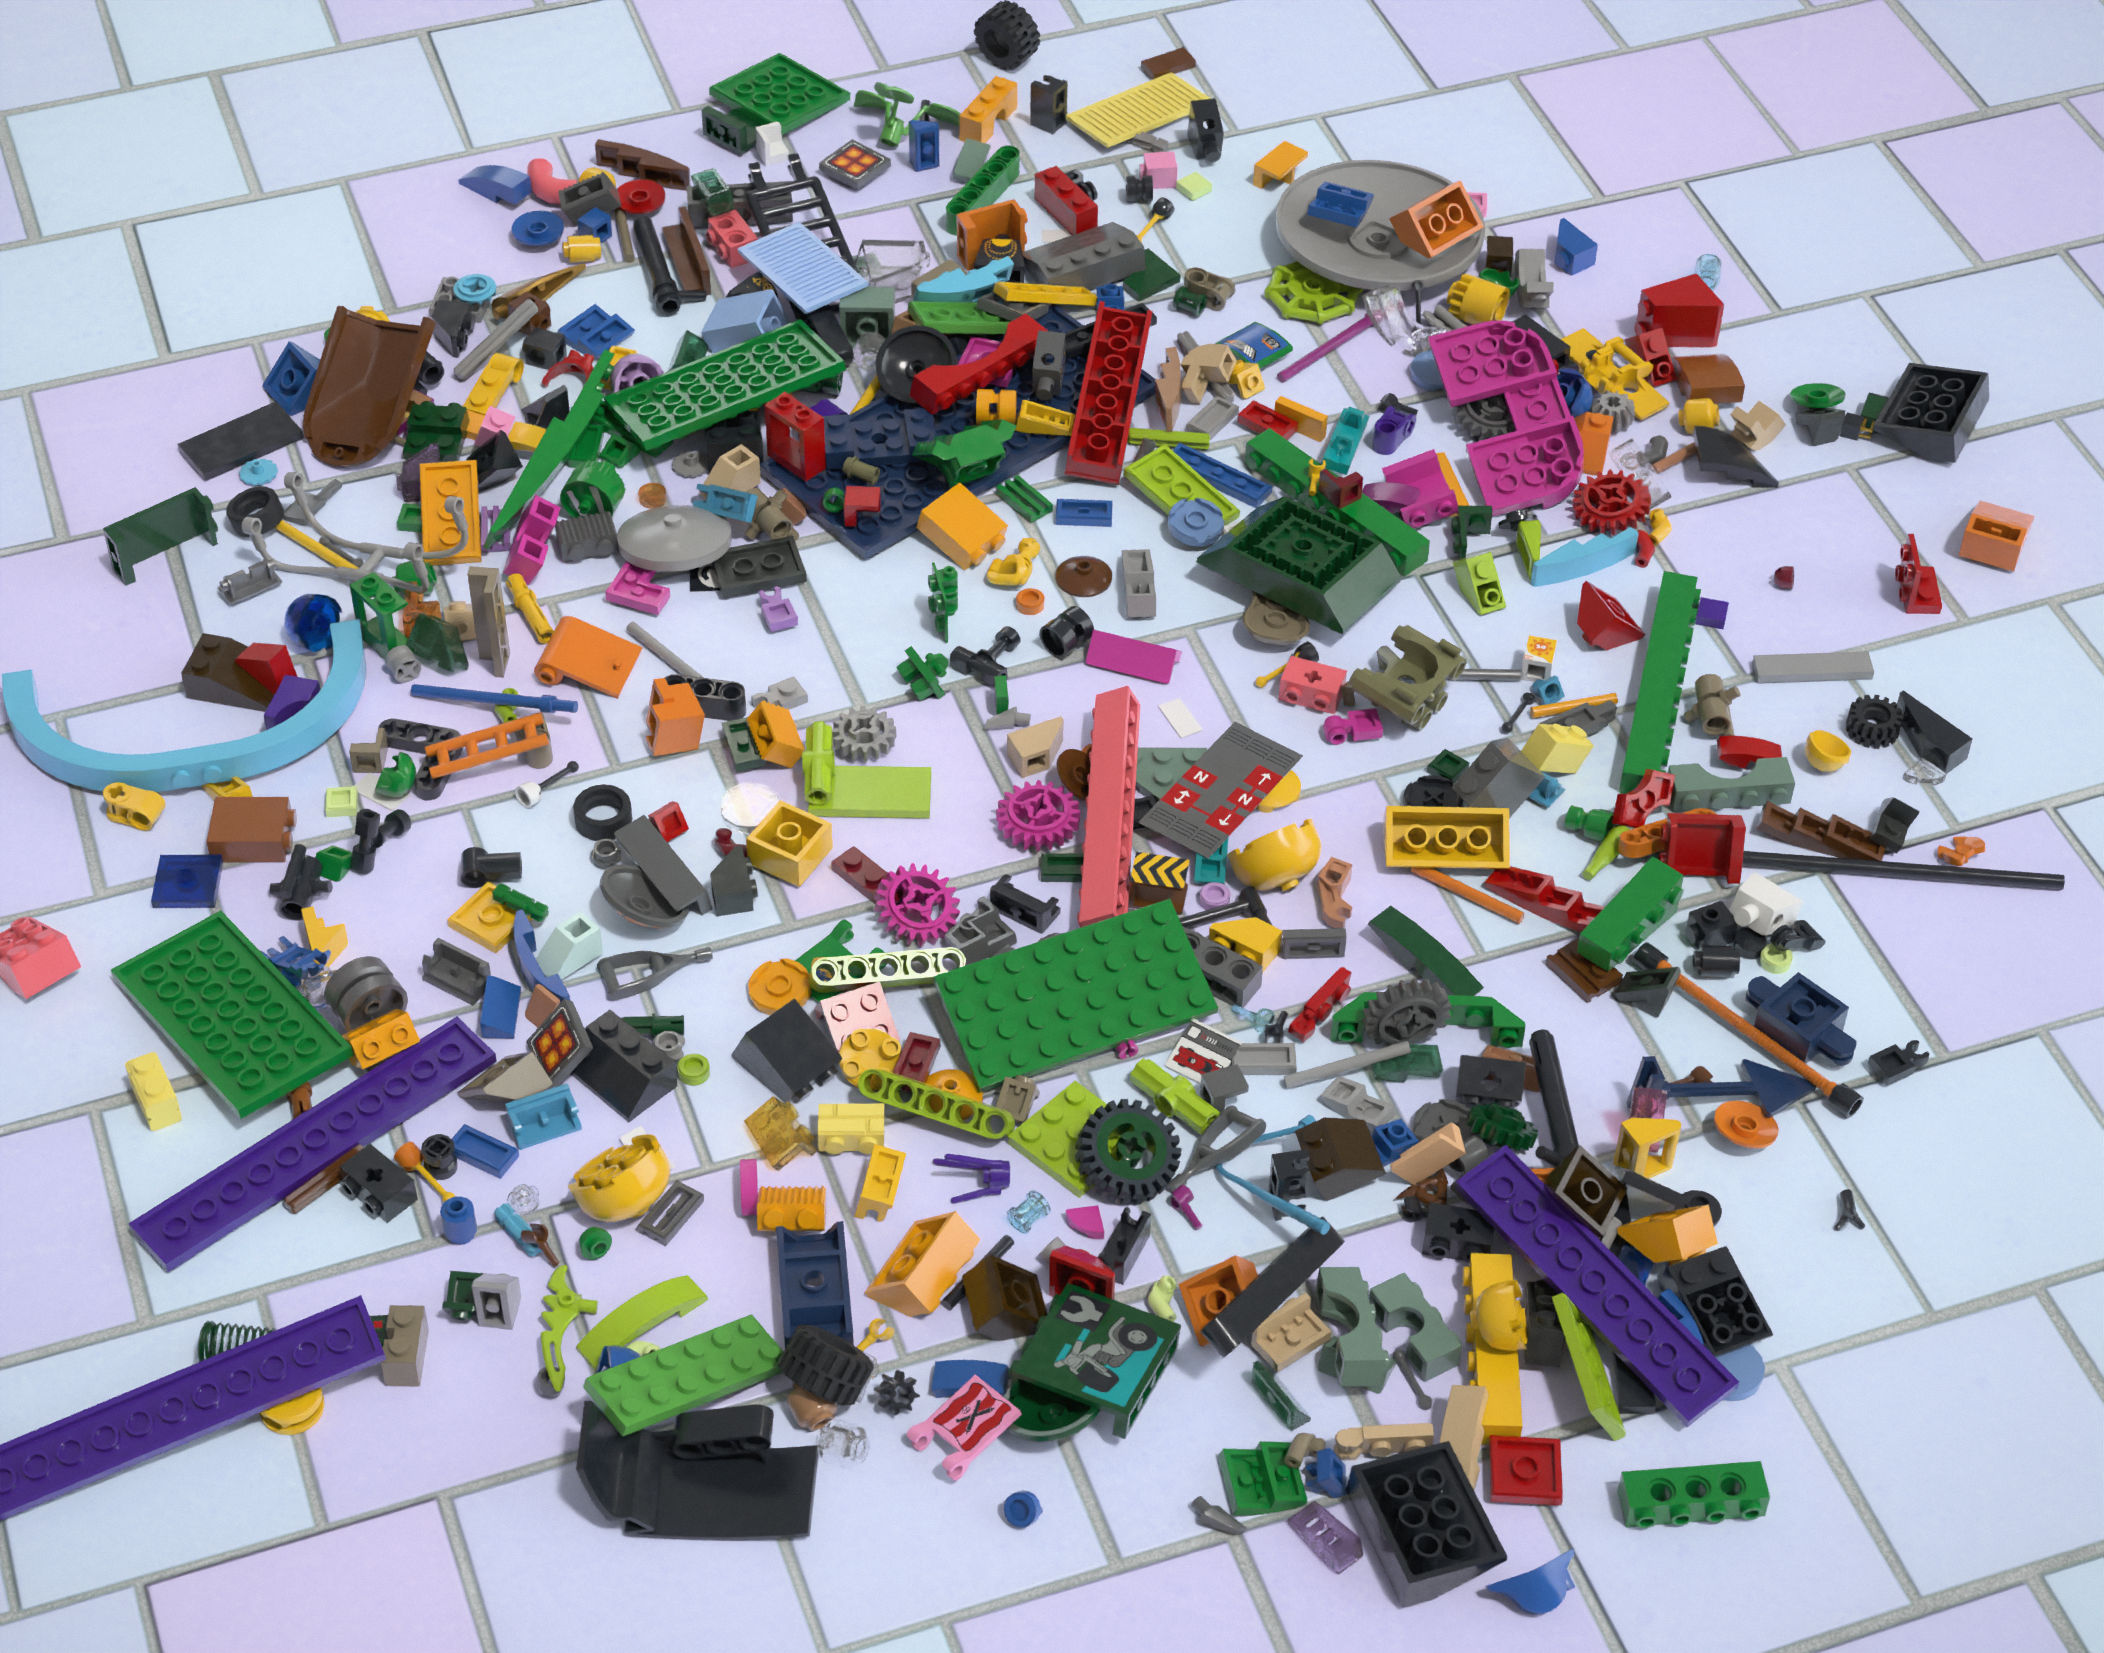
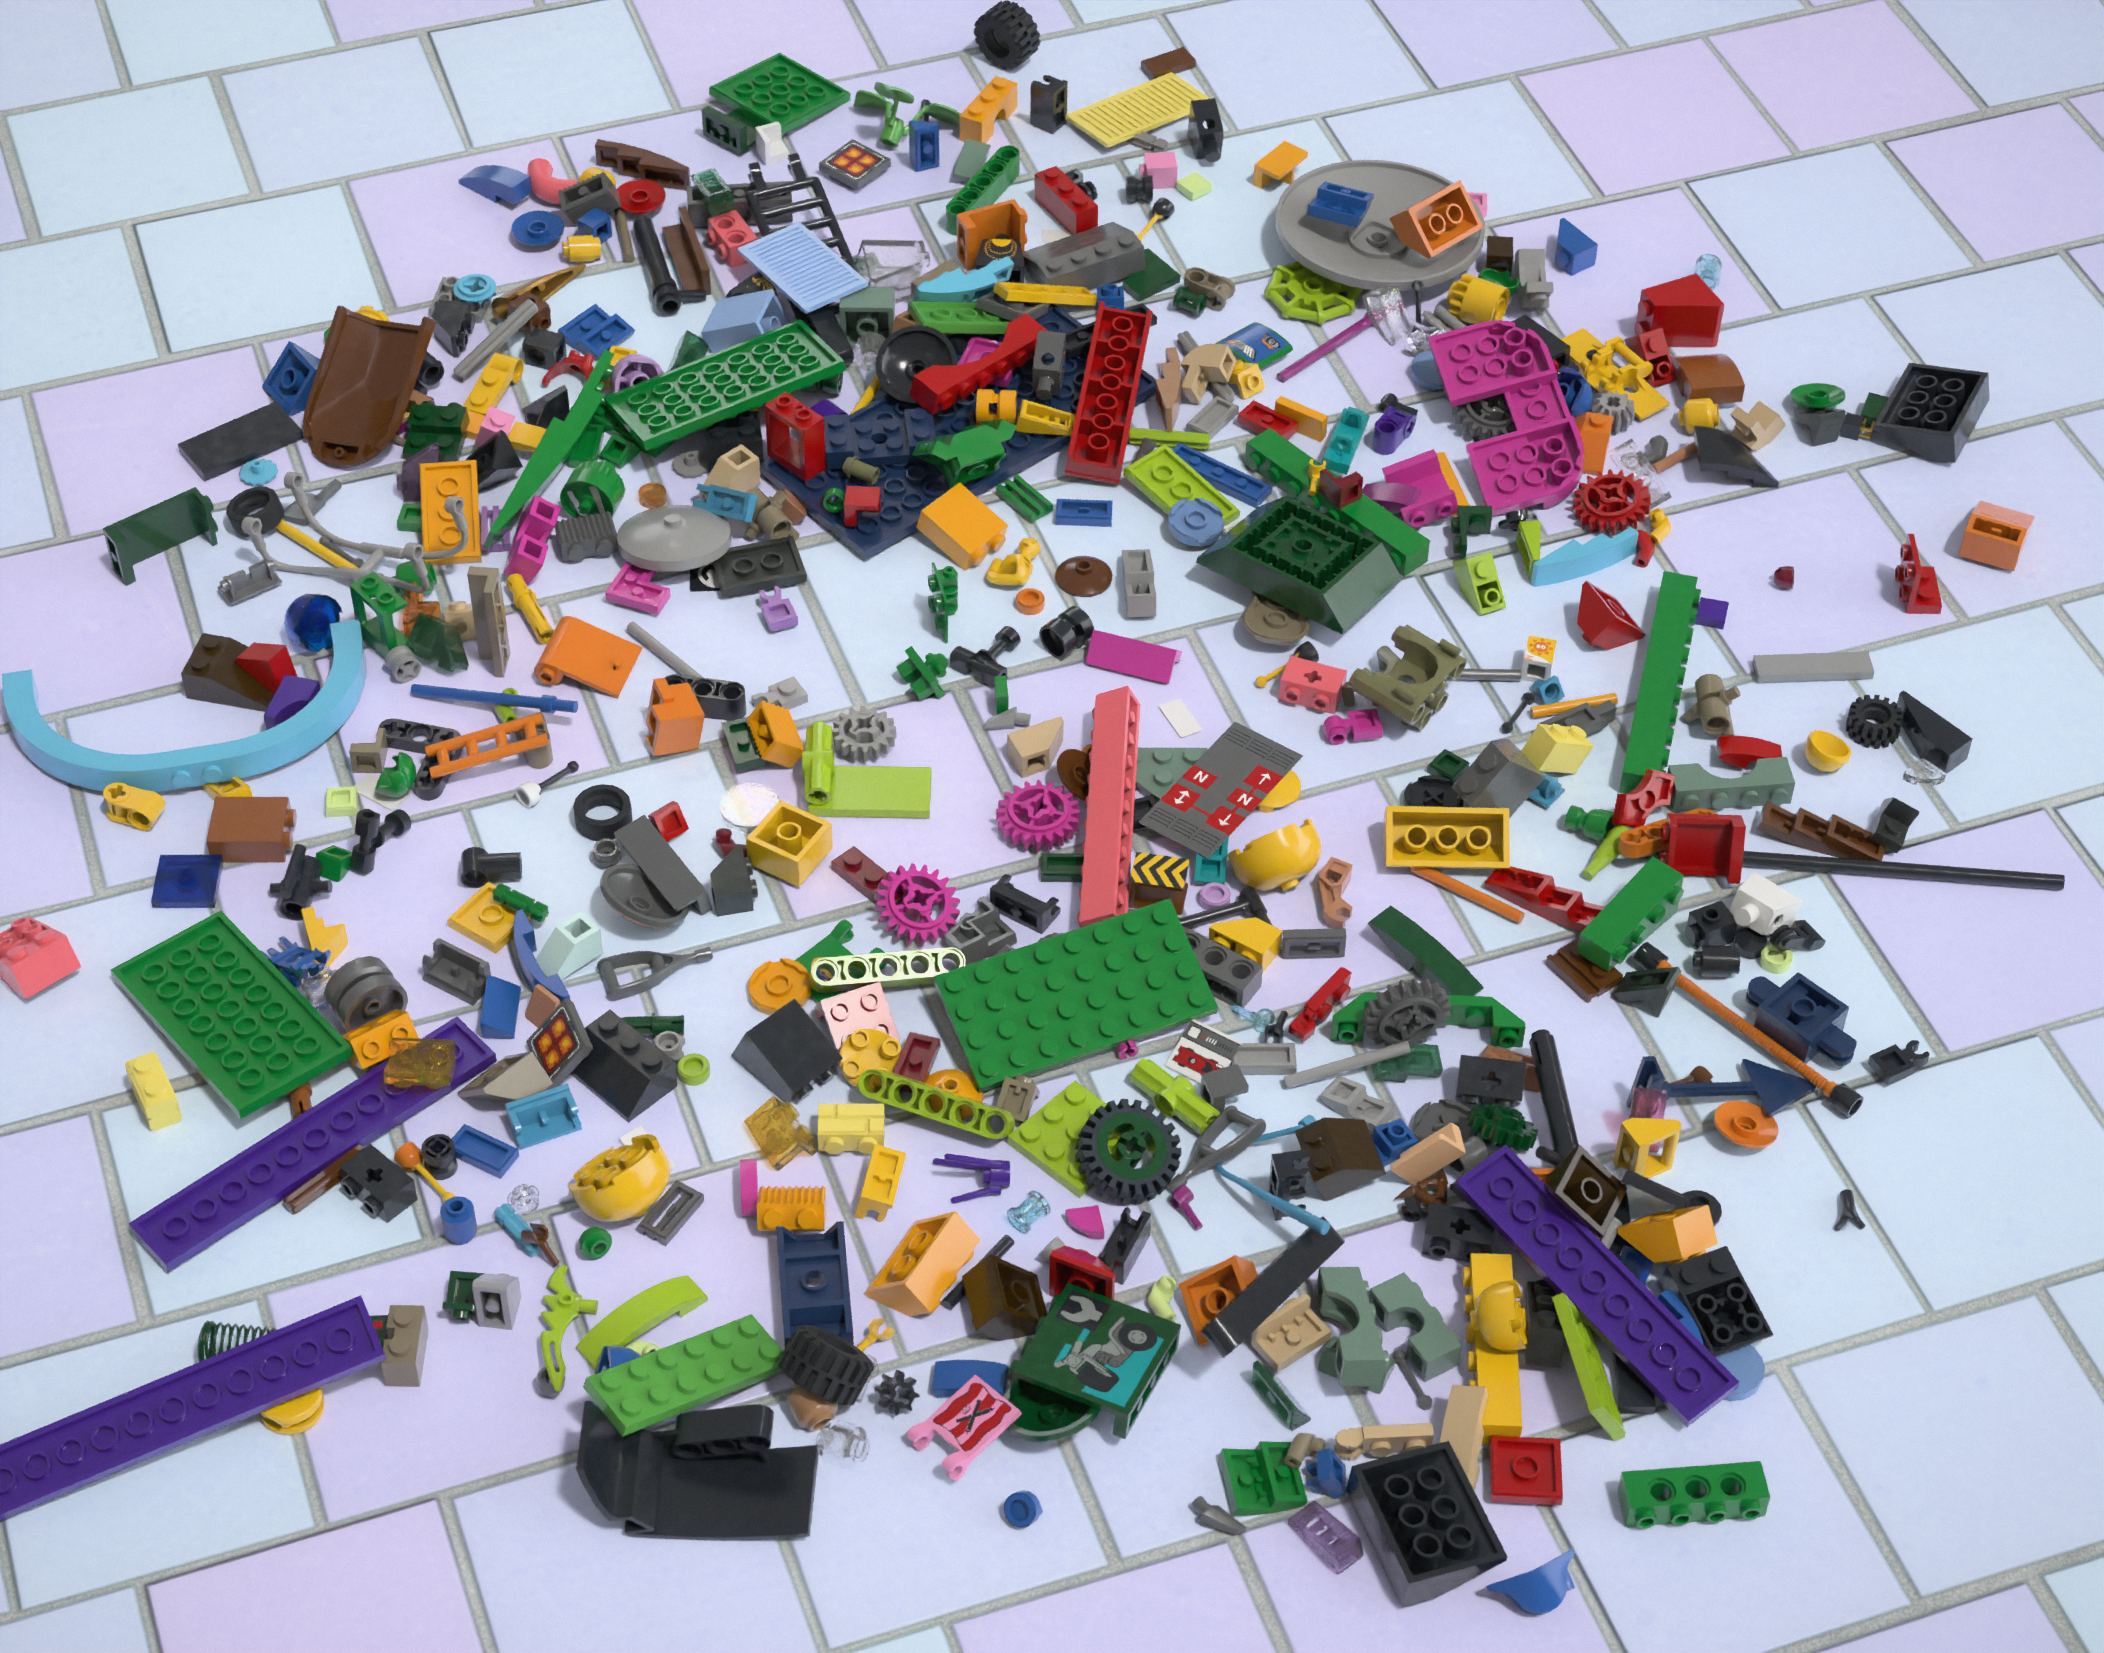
(420, 1062): none -> clear yellow bracket
(1964, 849): orange piece -> none

